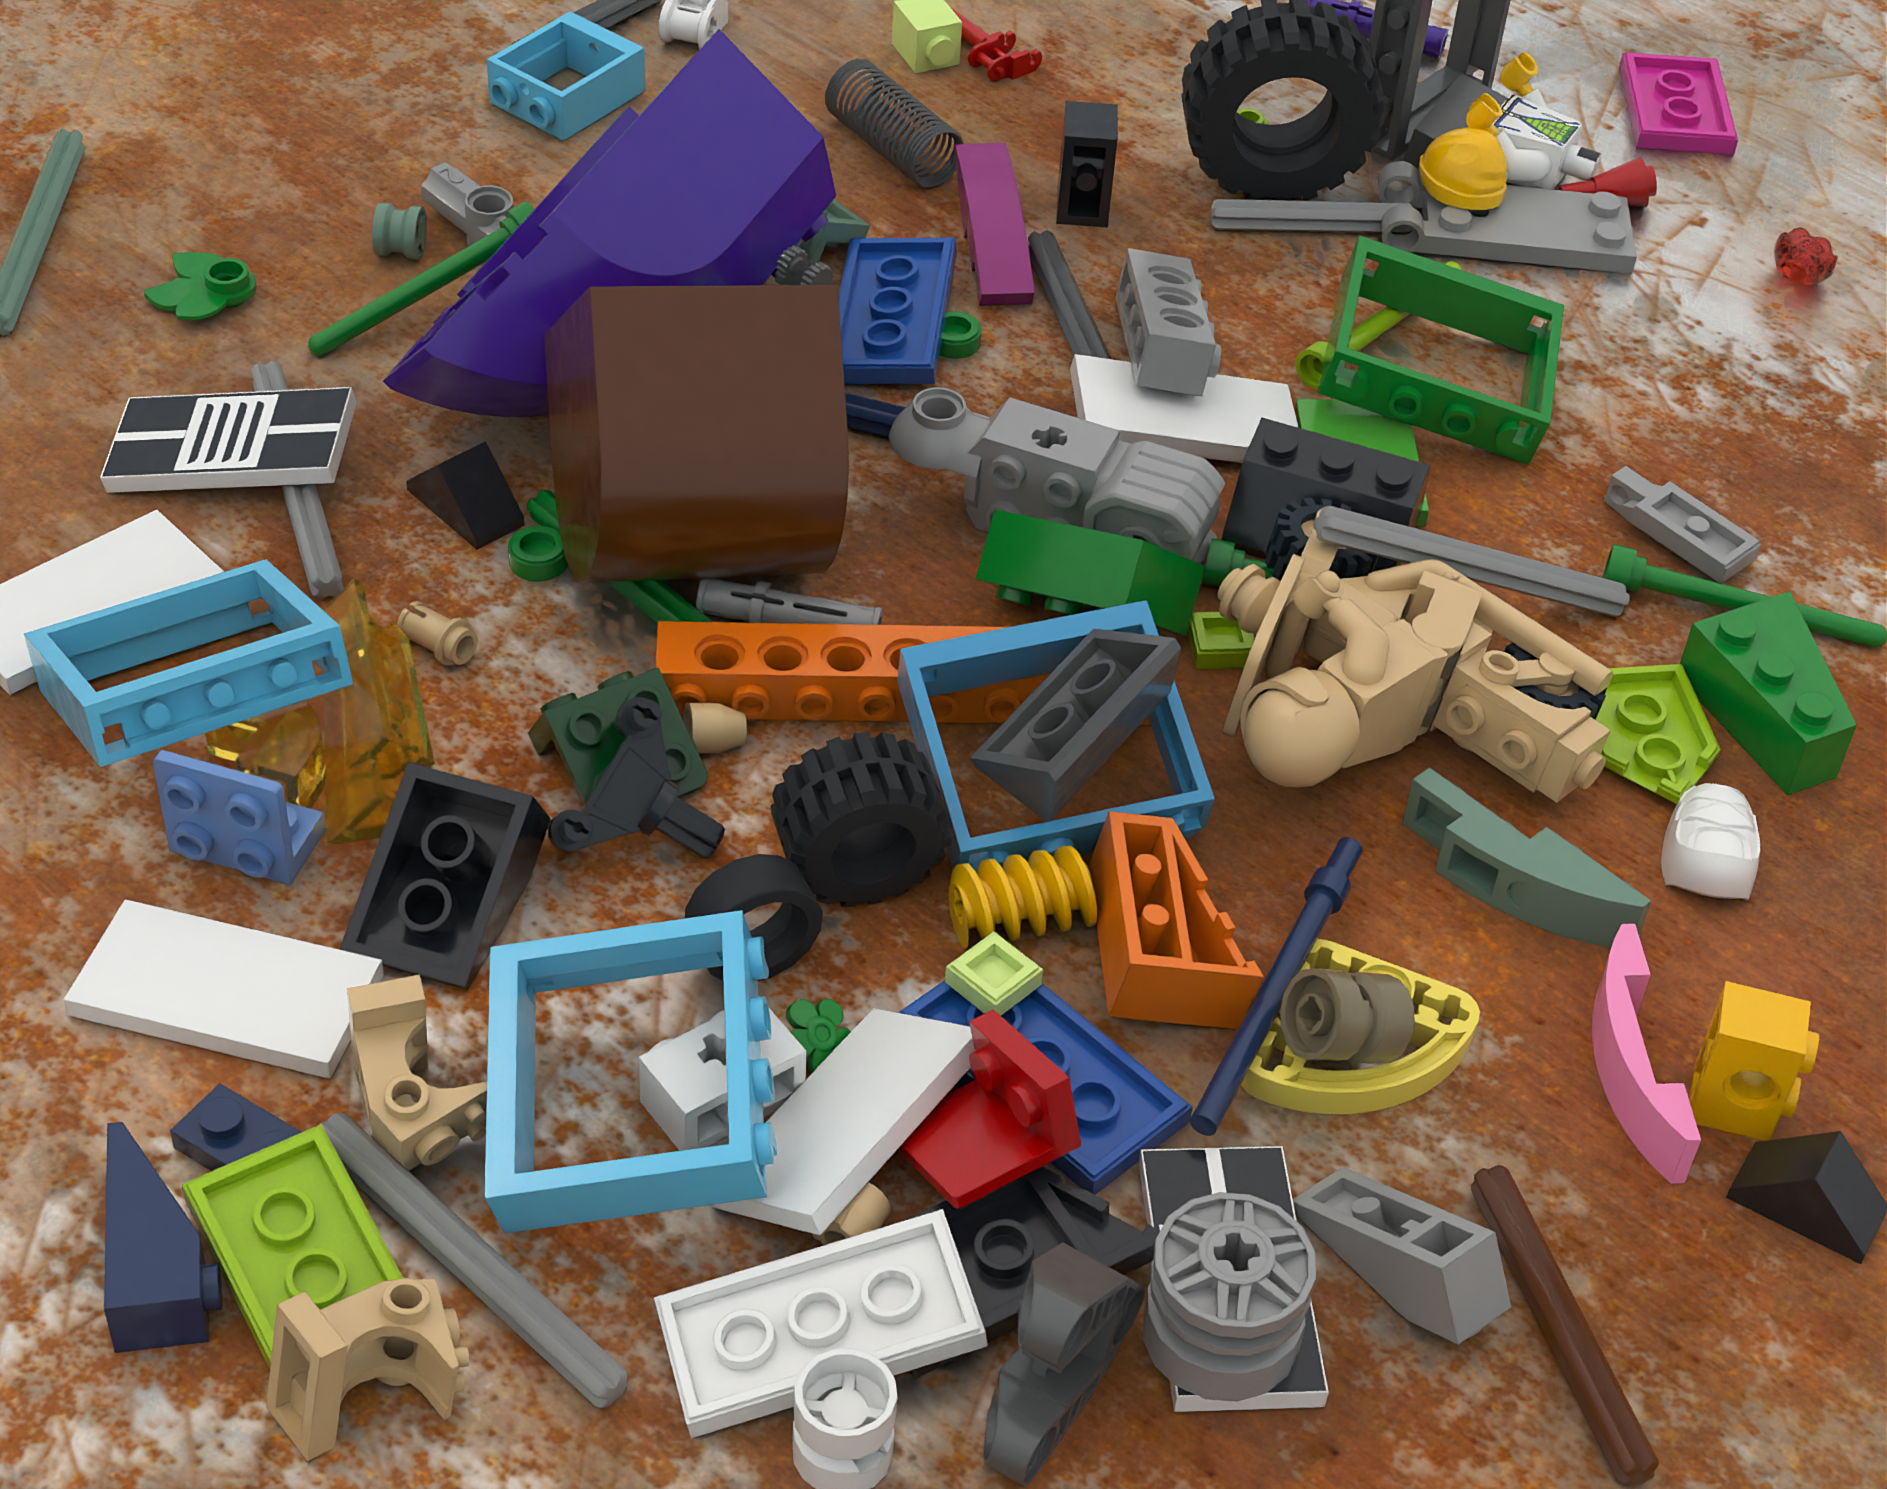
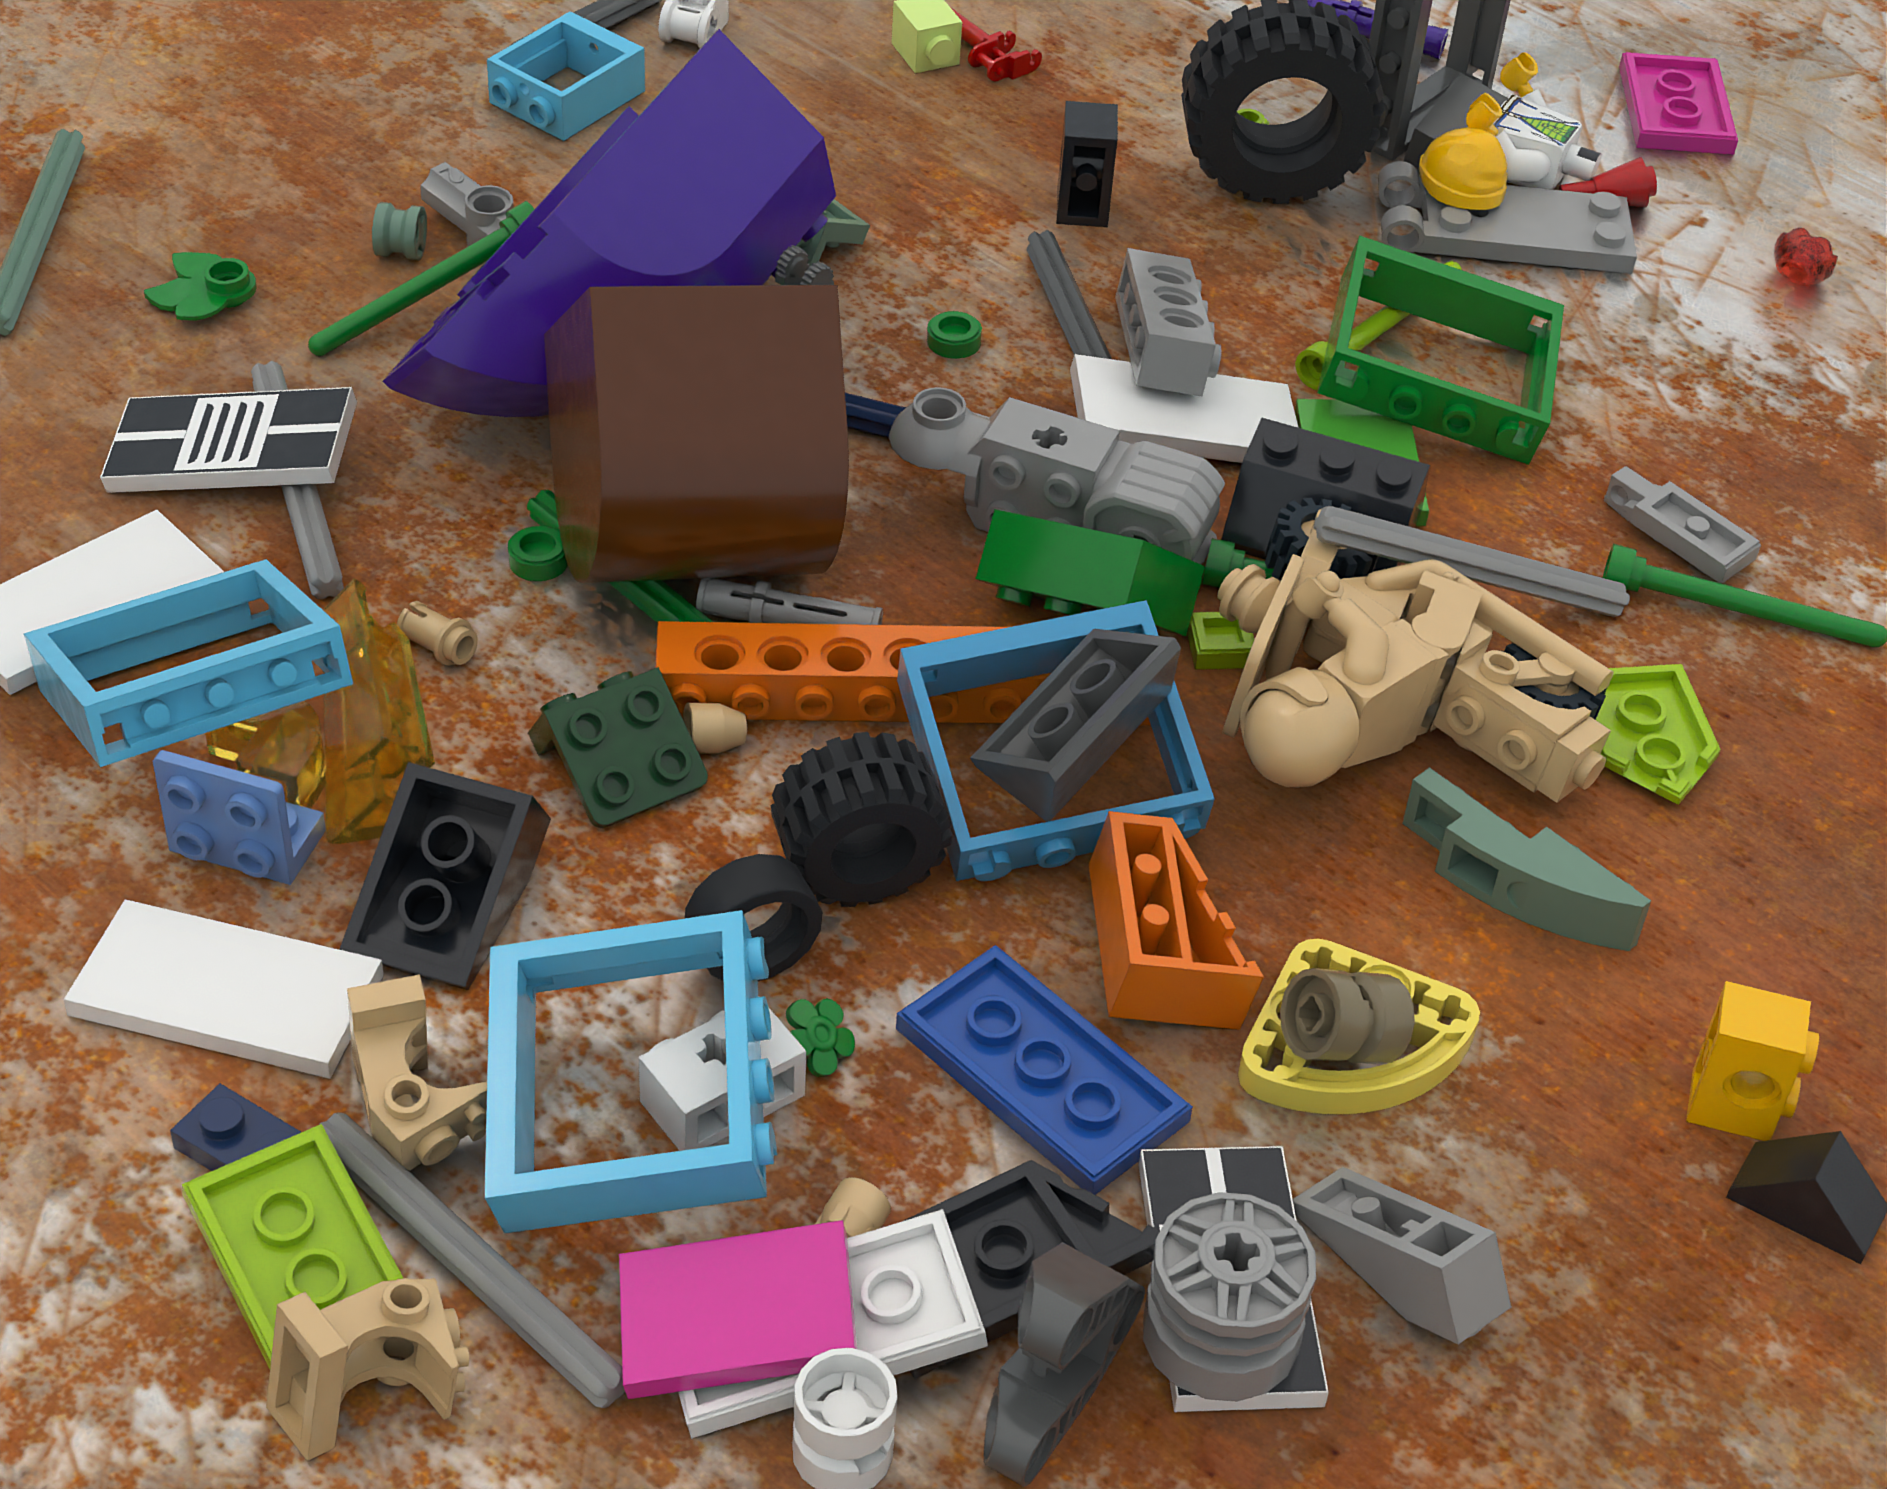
(154, 1257): dark blue slope -> none
(470, 496): black slope -> none
(636, 793): black axle -> none
(734, 1308): none -> dark pink tile
(856, 1115): white tile -> none
(871, 104): dark grey piece -> none
(894, 308): blue tile -> none
(993, 975): yellowish green tile -> none
(994, 224): magenta slope -> none
(1001, 1123): red bracket -> none
(1021, 892): yellow piece -> none
(1301, 216): light grey axle -> none
(1323, 897): dark blue bar -> none
(1565, 1327): reddish brown axle -> none
(1651, 1114): bright pink slope -> none
(1712, 843): white piece -> none
(1771, 690): green wedge -> none

